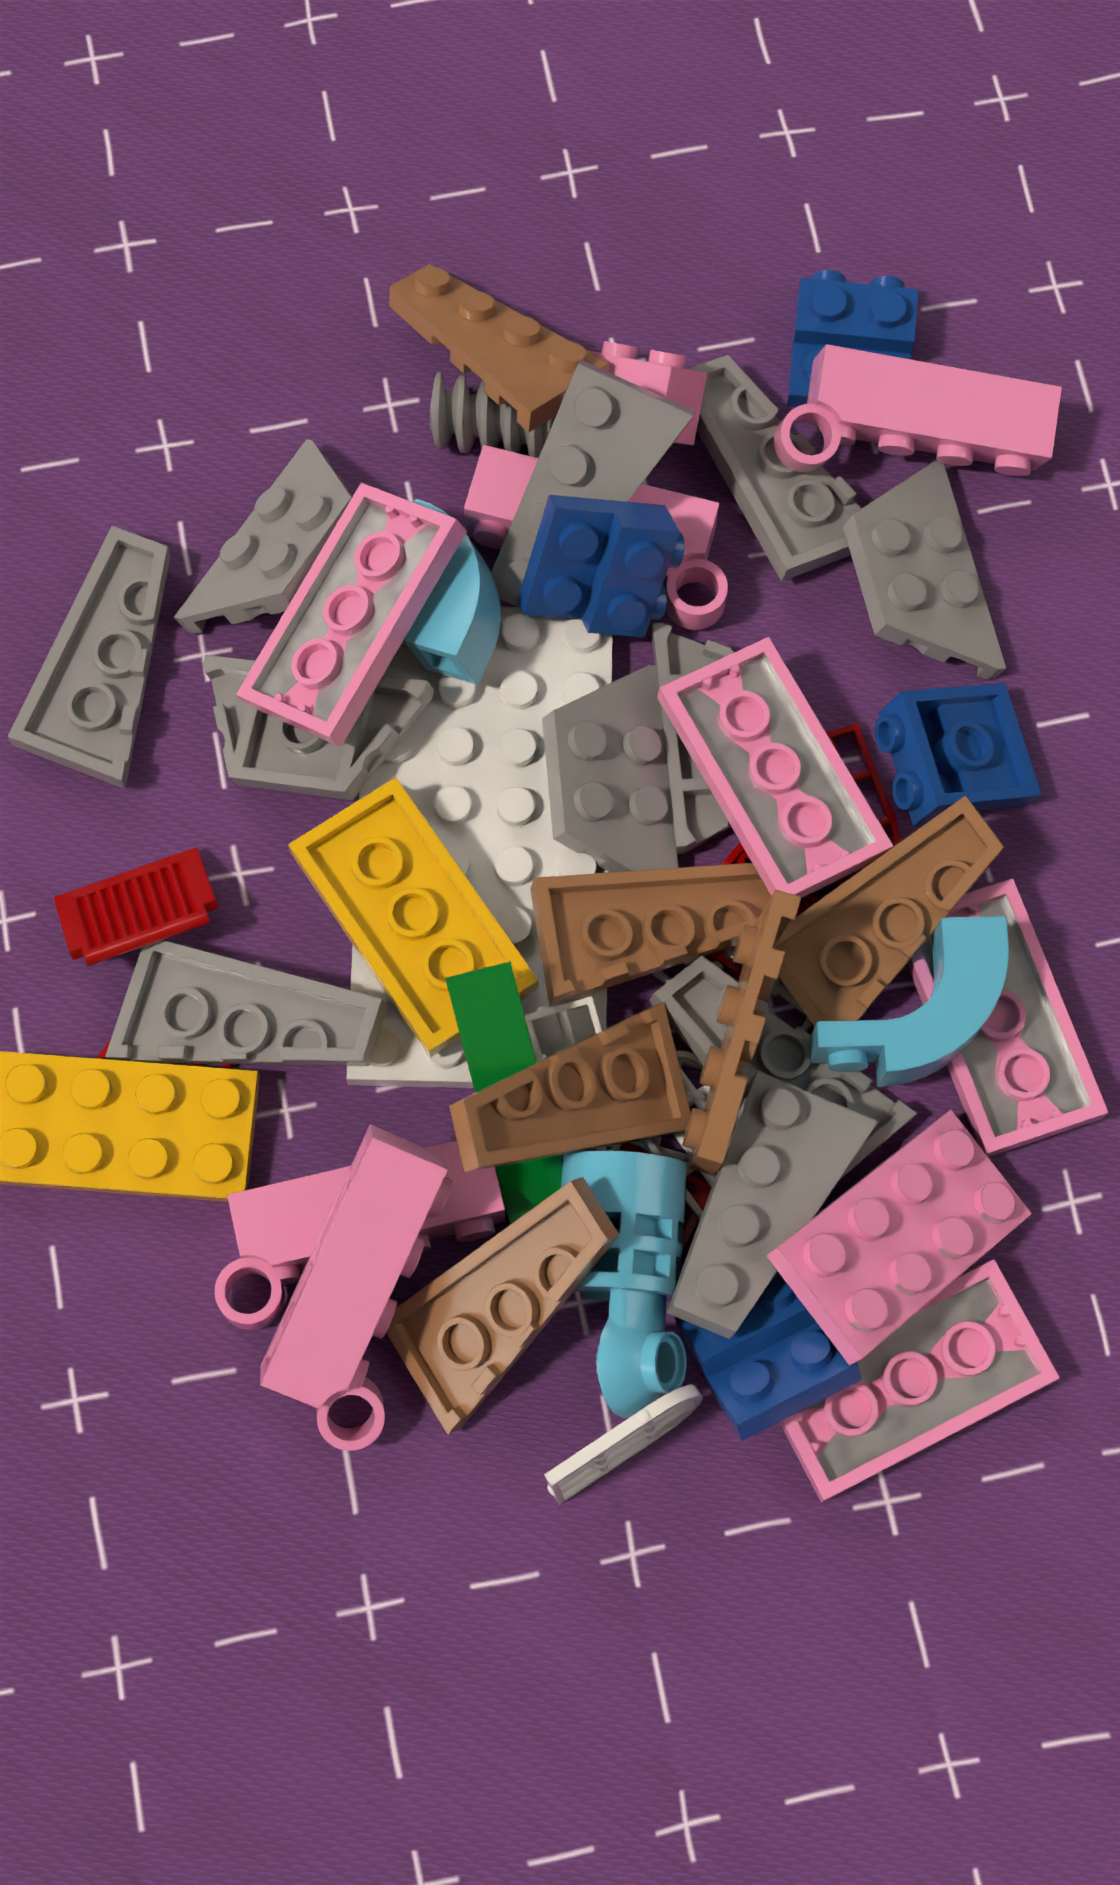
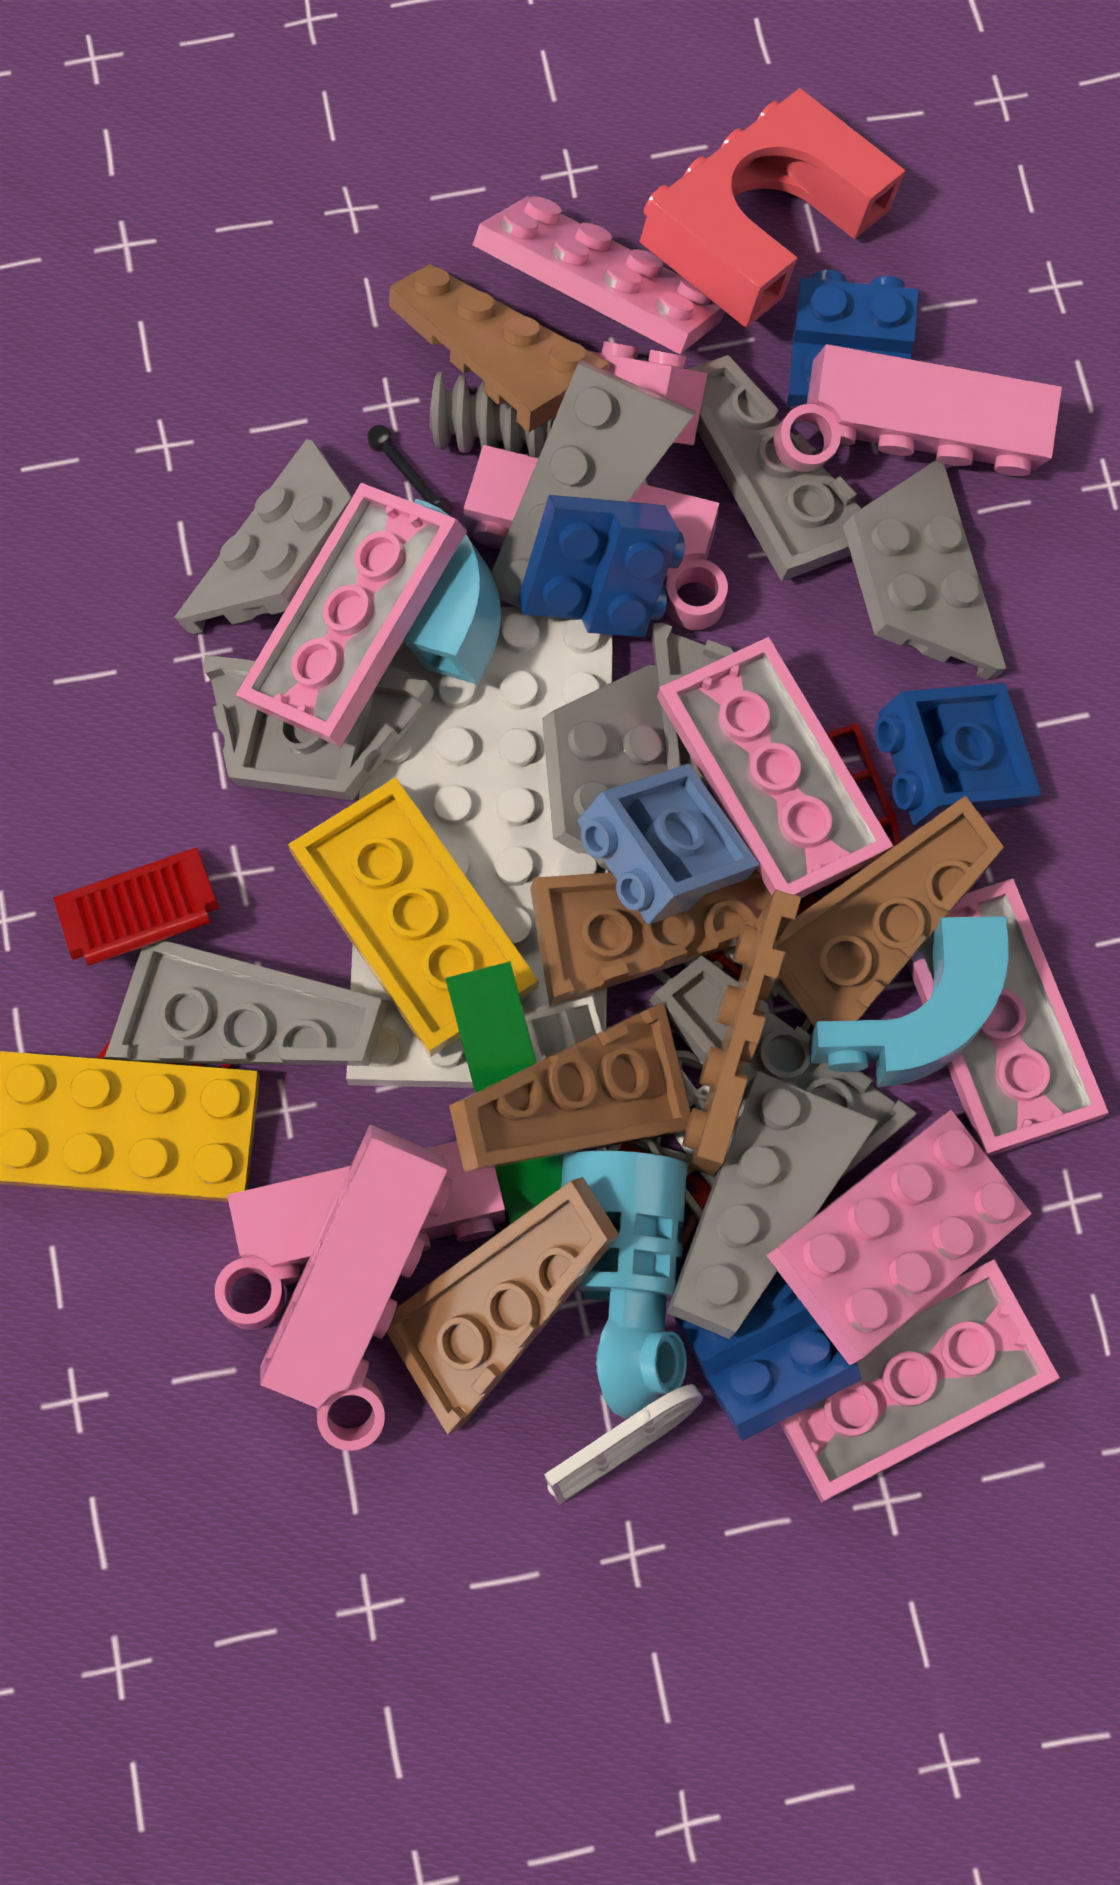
(97, 670): light grey wing -> none
(380, 440): none -> black hinge
(599, 272): none -> bright pink piece
(665, 843): none -> medium blue plate
(789, 149): none -> coral arch

